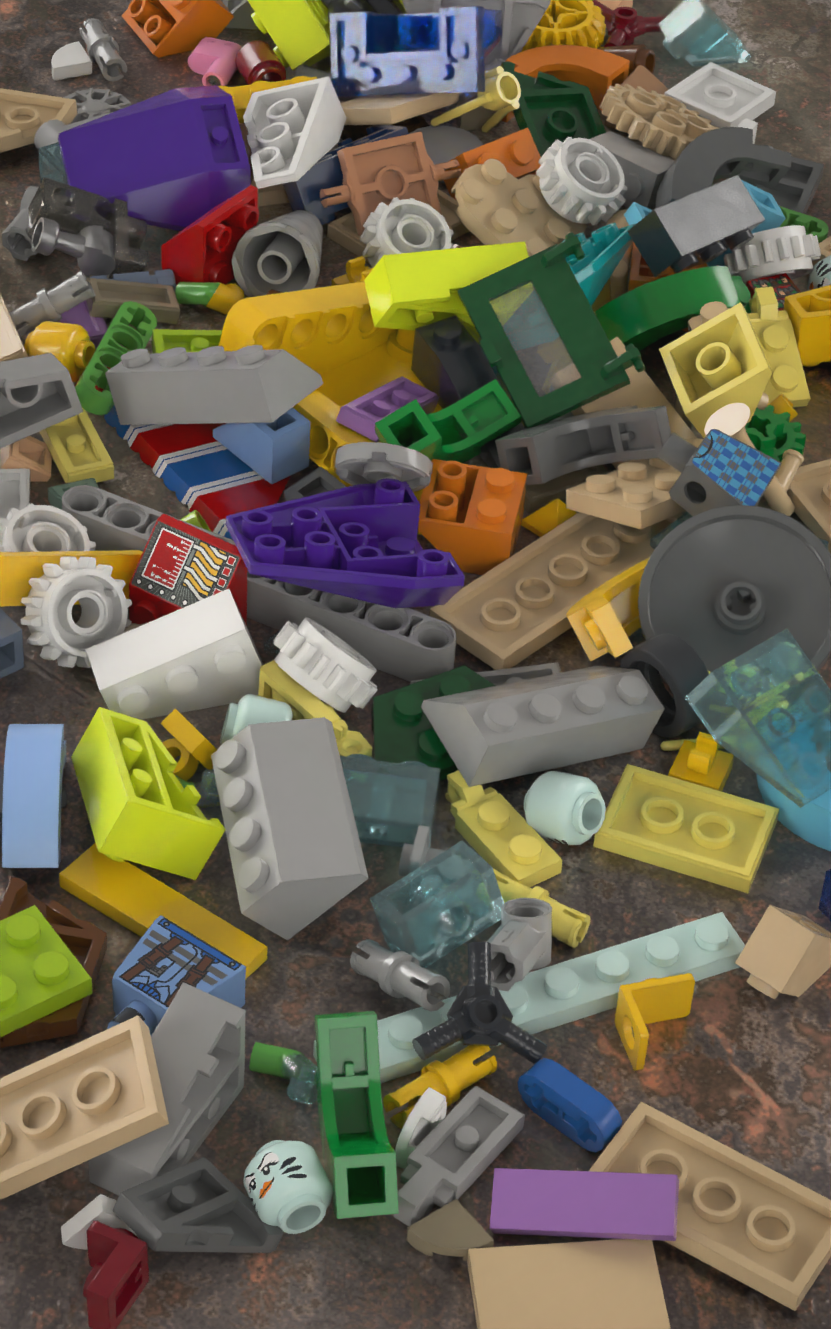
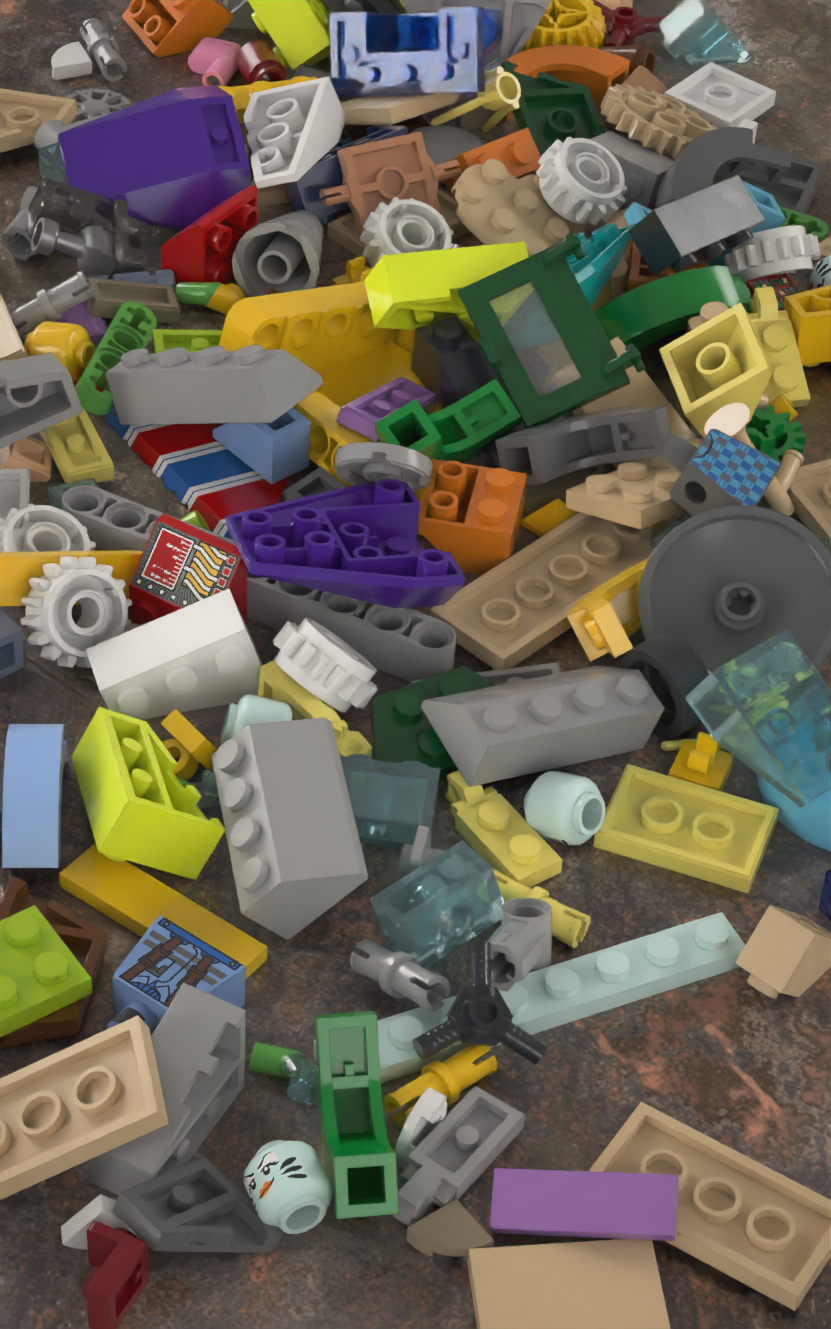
(569, 1104): blue beam -> none
(649, 1003): yellow bracket -> none

